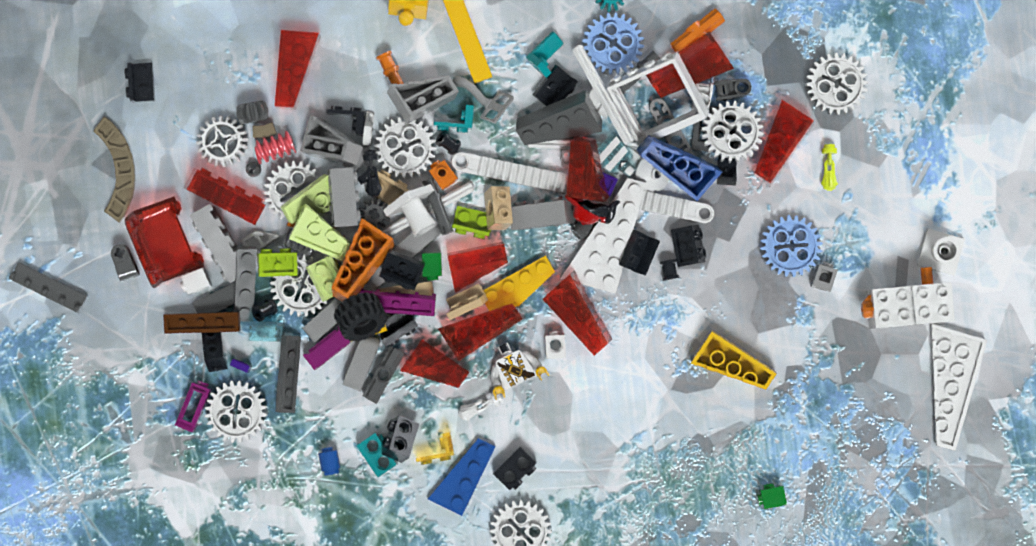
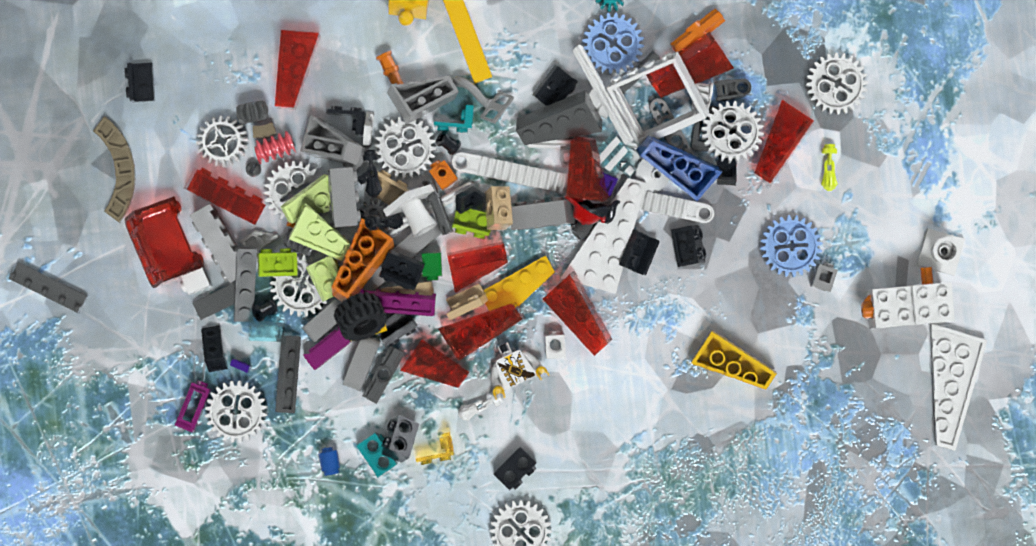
(126, 266): dark grey piece -> none
(202, 322): reddish brown plate -> none
(373, 222): none -> black piece
(461, 482): blue wing -> none
(470, 198): none -> black bracket
(539, 55): teal bracket -> none
(669, 269): black bush -> none
(771, 496): green brick -> none

